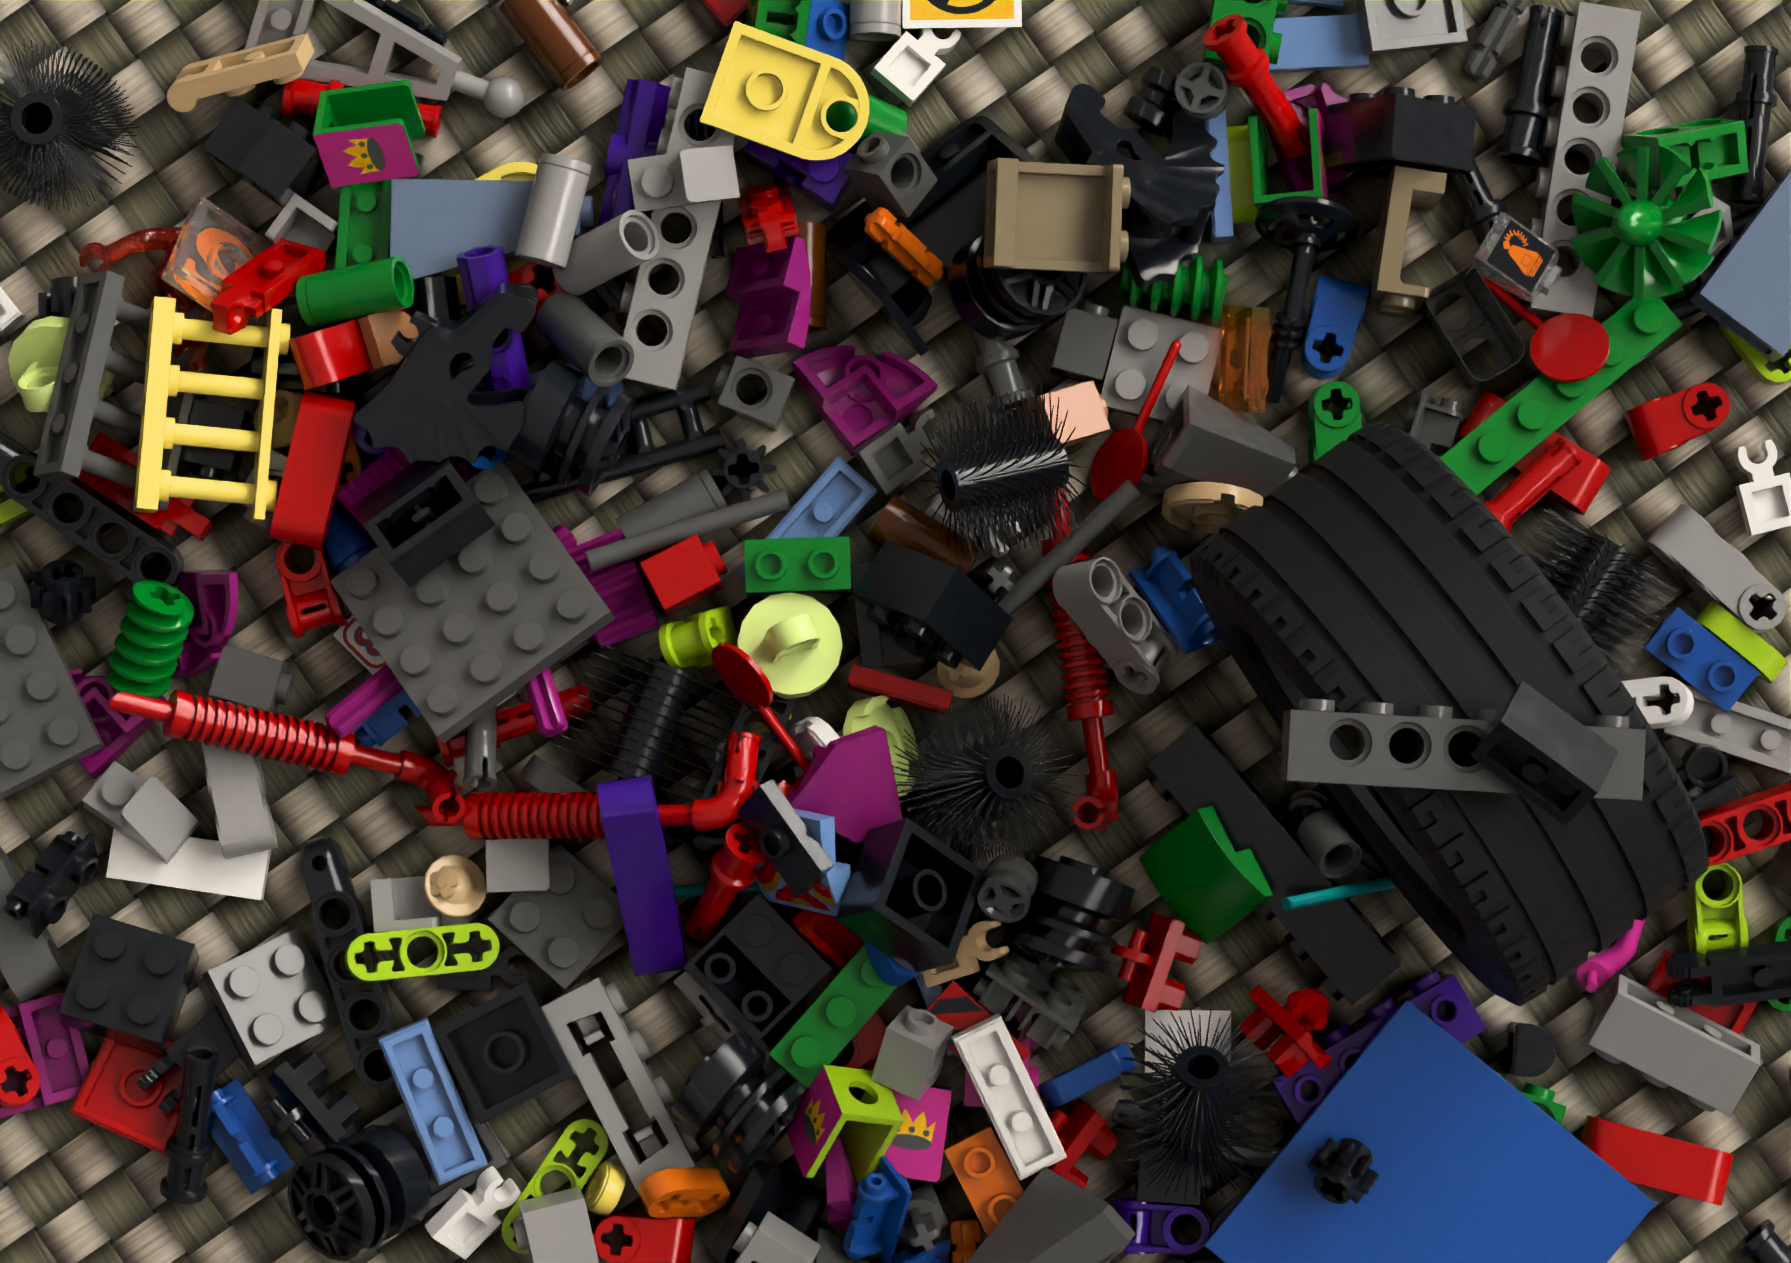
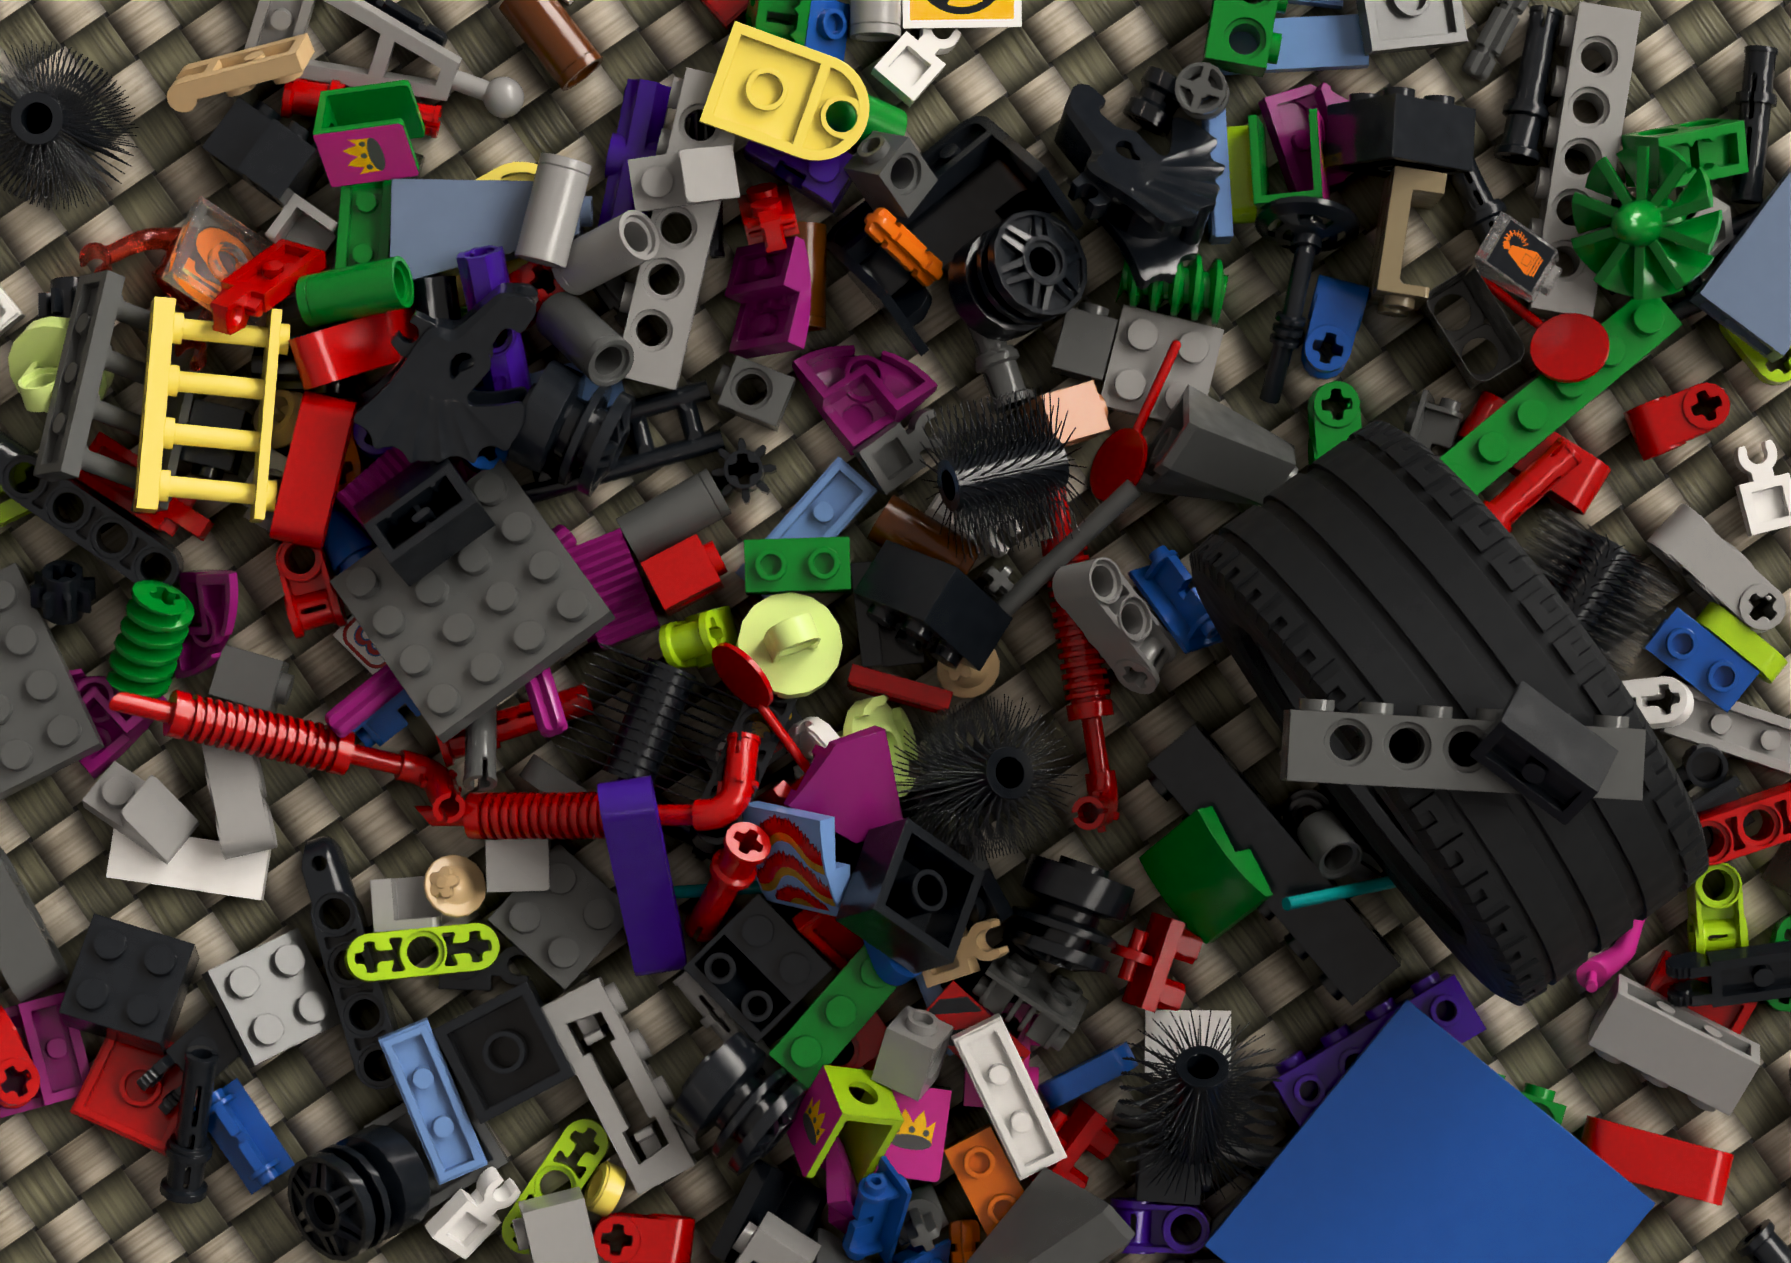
(68, 866): black hinge -> none
(295, 1086): black hips -> none
(378, 332): medium nougat tile -> none
(679, 531): dark grey bar -> none
(683, 1192): orange beam -> none
(784, 838): black plate -> none
(1007, 888): dark grey wheel -> none
(1055, 216): dark tan panel -> none
(1206, 504): tan tile -> none
(1244, 357): clear orange plate -> none
(1248, 69): red pin -> none
(1303, 1014): red hips -> none
(1343, 1170): black gear -> none
(1528, 1050): black brick -> none

